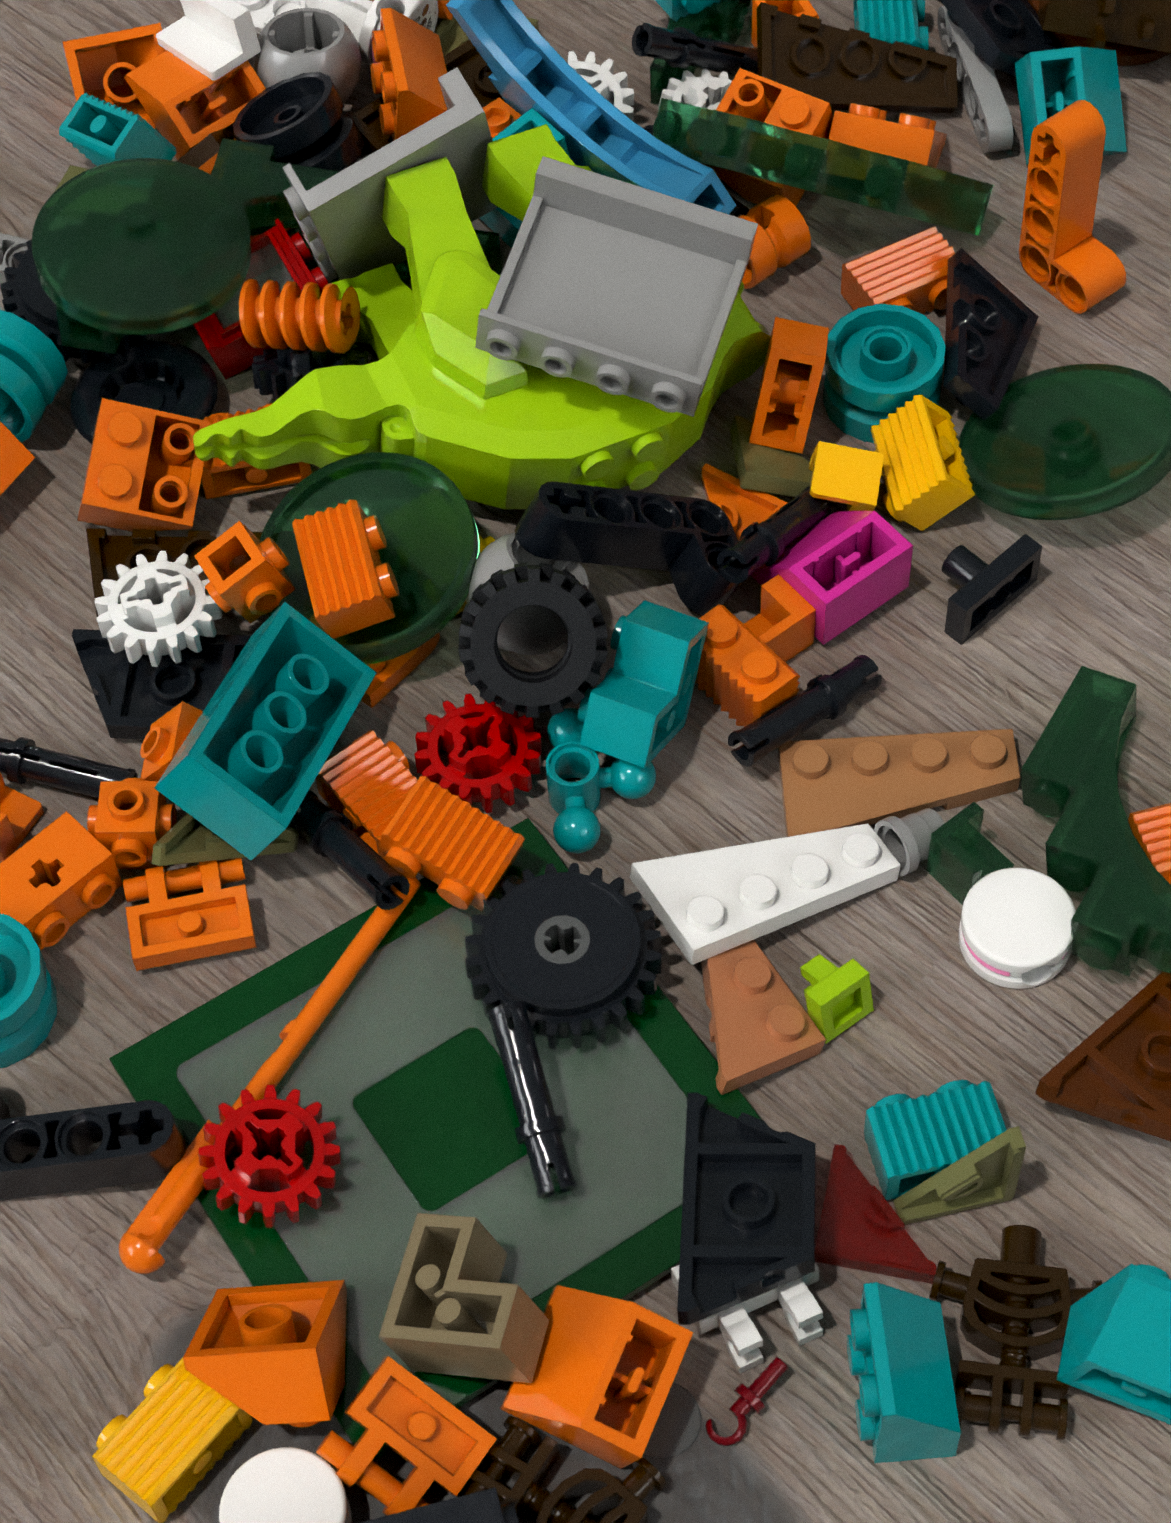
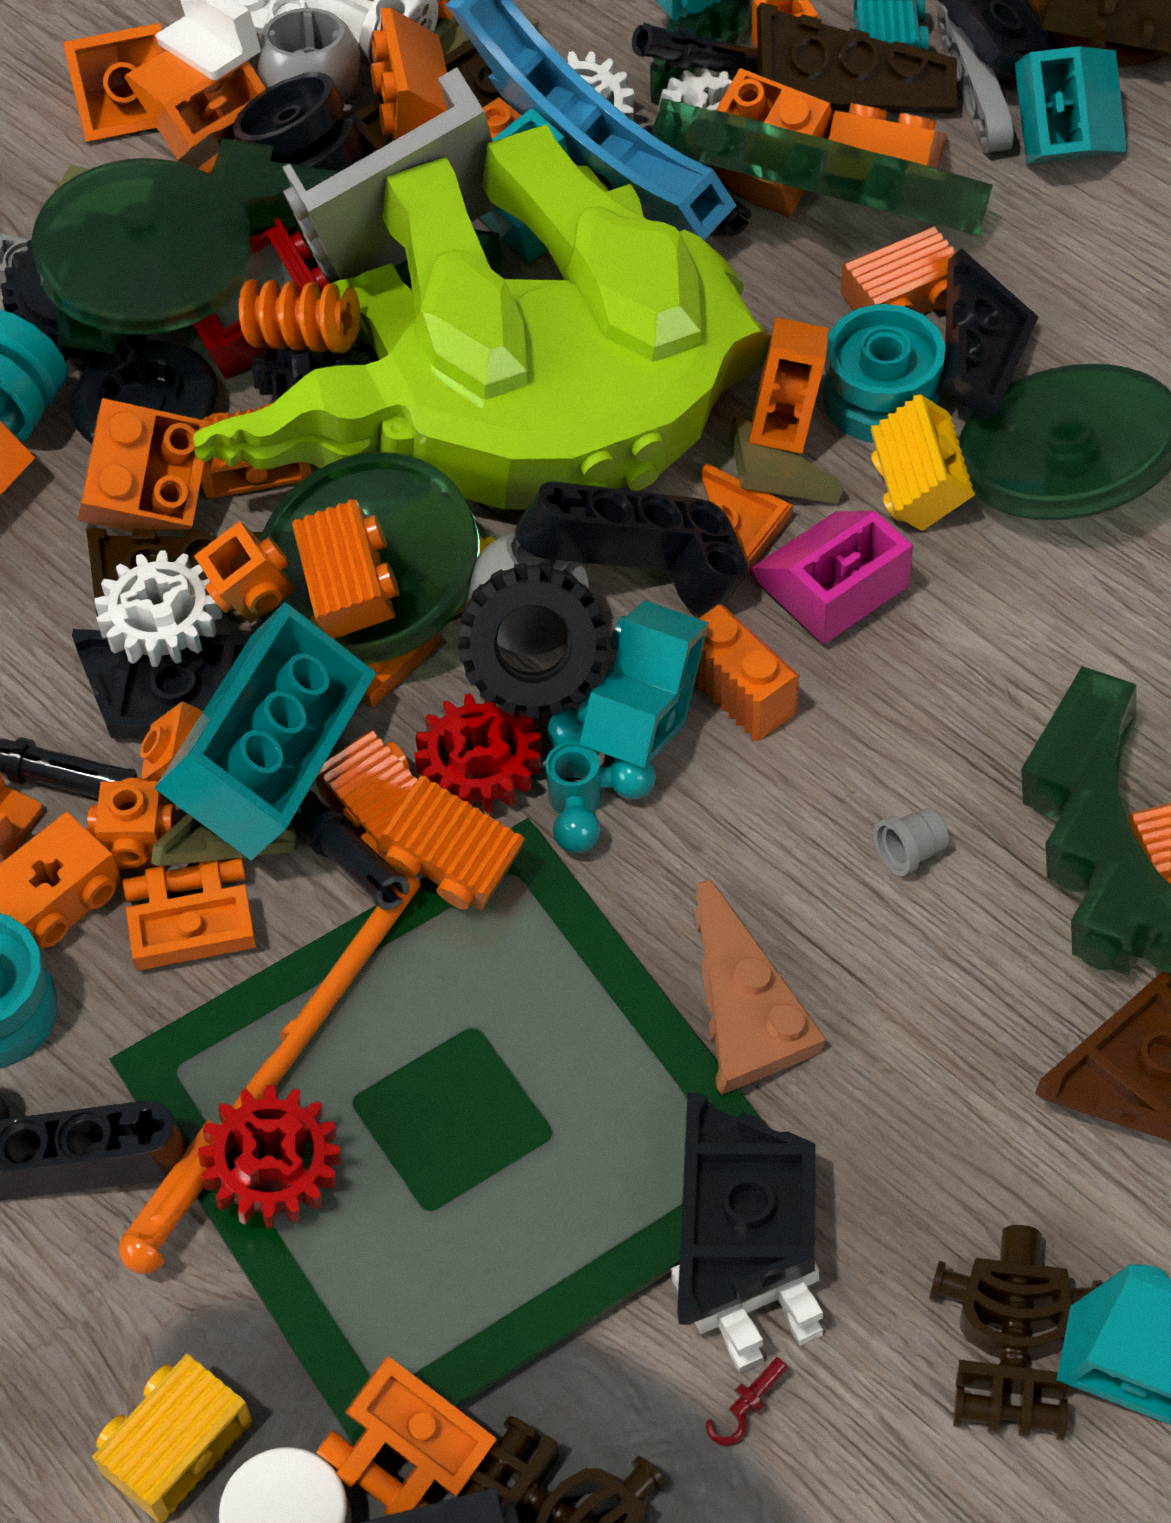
(111, 133): teal brick -> none
(275, 1350): orange slope -> none
(454, 1312): dark tan brick -> none
(539, 1125): black pin -> none
(567, 951): black gear -> none
(600, 1374): orange slope -> none
(617, 287): light grey panel -> none
(676, 1425): dark grey sticker -> none
(751, 889): white wing -> none
(766, 541): black pin -> none
(779, 238): orange wheel -> none
(784, 619): orange panel -> none
(823, 699): black pin -> none
(836, 995): lime tile -> none
(846, 475): yellow panel -> none
(863, 1229): clear red tile -> none
(876, 777): medium nougat wing -> none
(903, 1376): teal slope -> none
(926, 1134): teal brick -> none
(962, 854): clear green panel -> none
(974, 1181): olive tile -> none
(987, 586): black tile -> none
(1016, 928): white head -> none
(1061, 209): orange beam -> none

